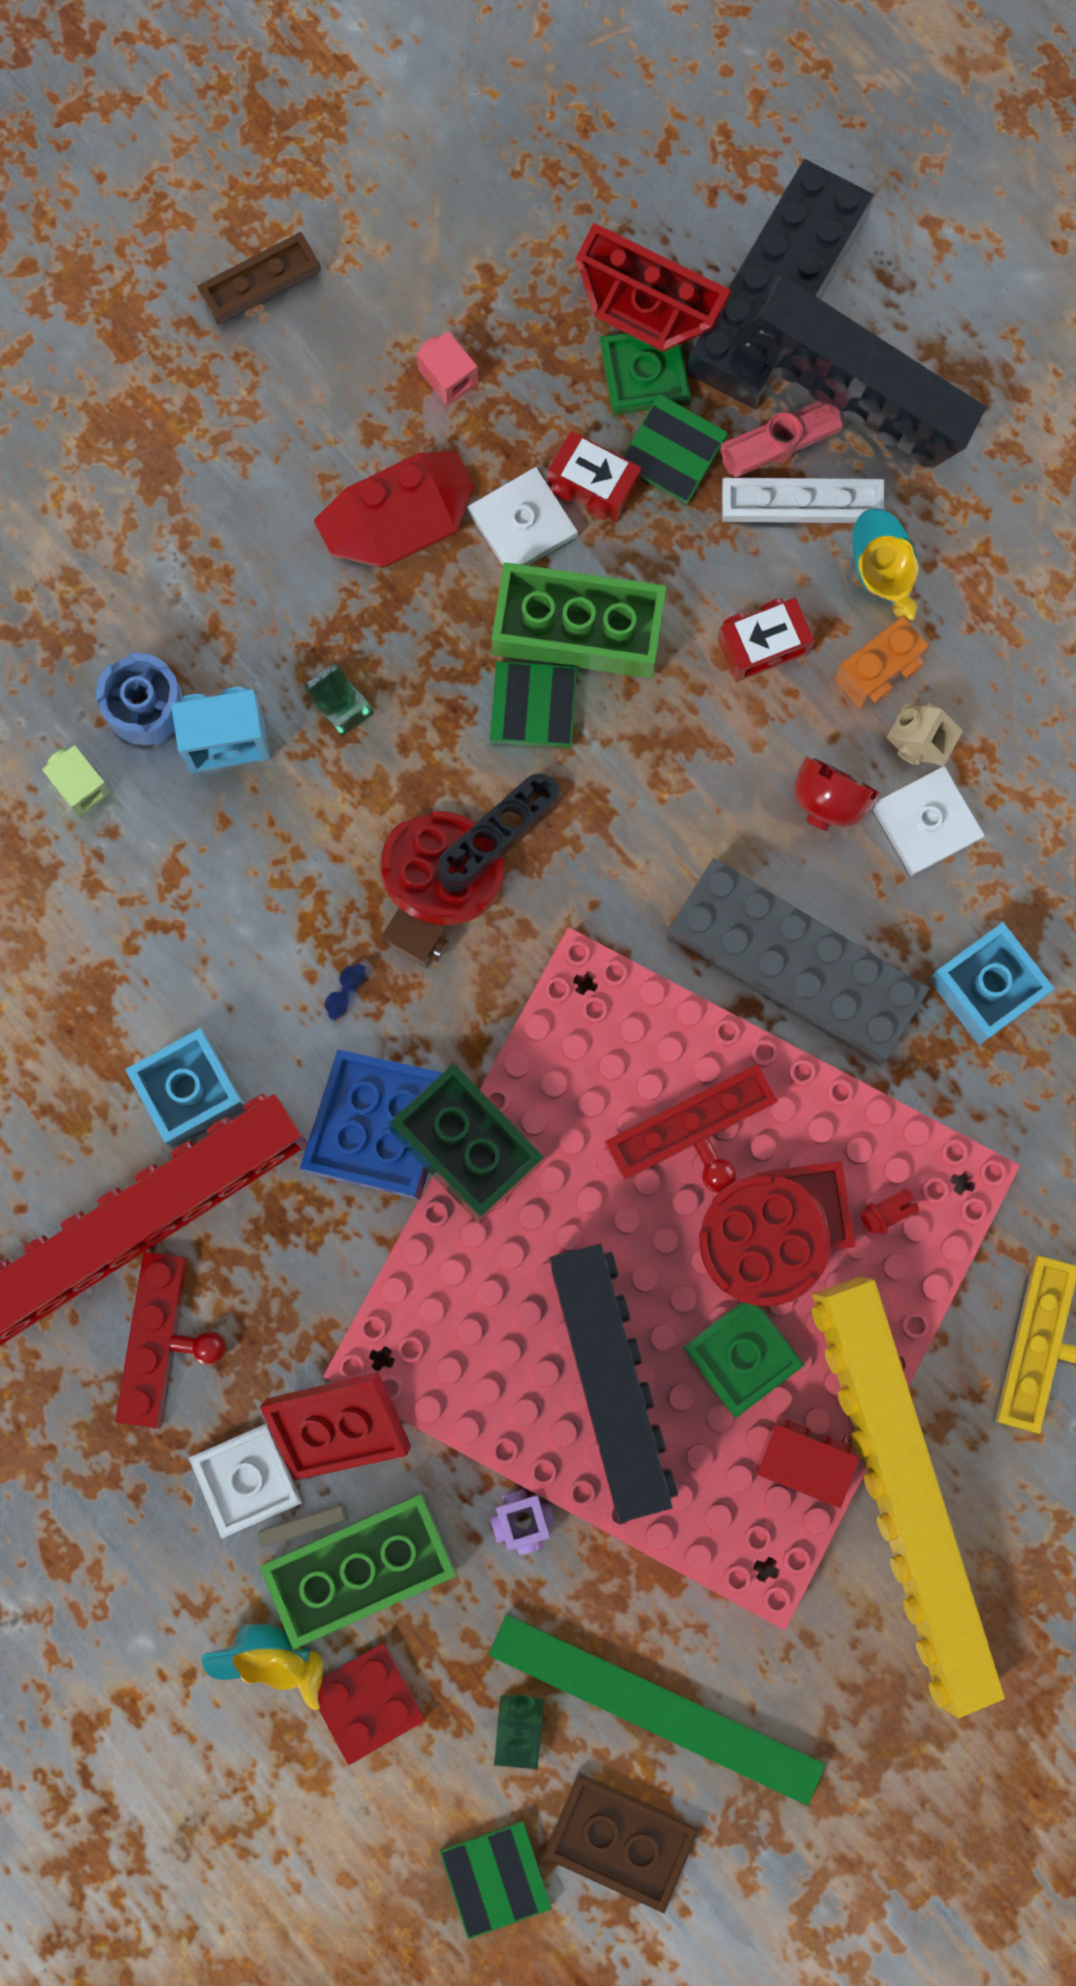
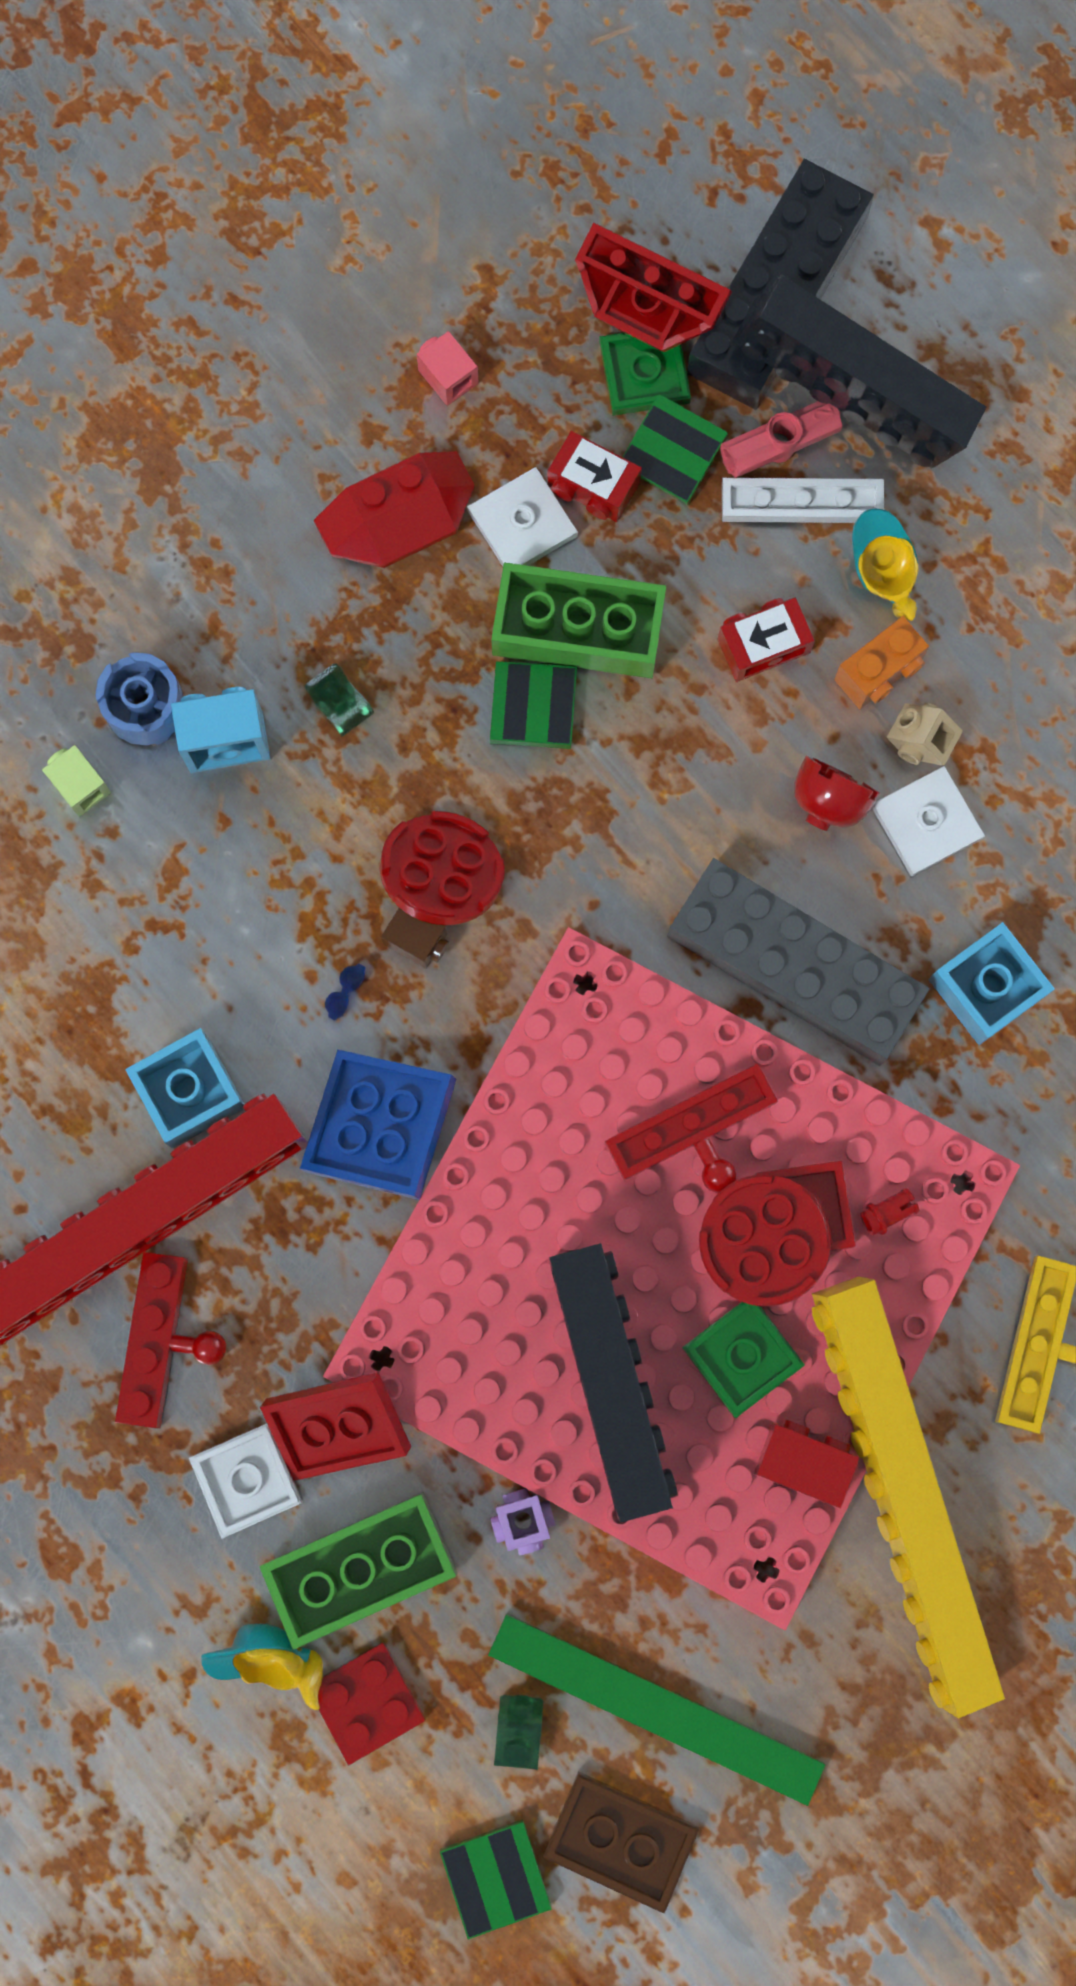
(259, 278): reddish brown plate -> none
(302, 1525): dark tan tile -> none
(466, 1143): dark green brick -> none
(495, 829): black beam -> none

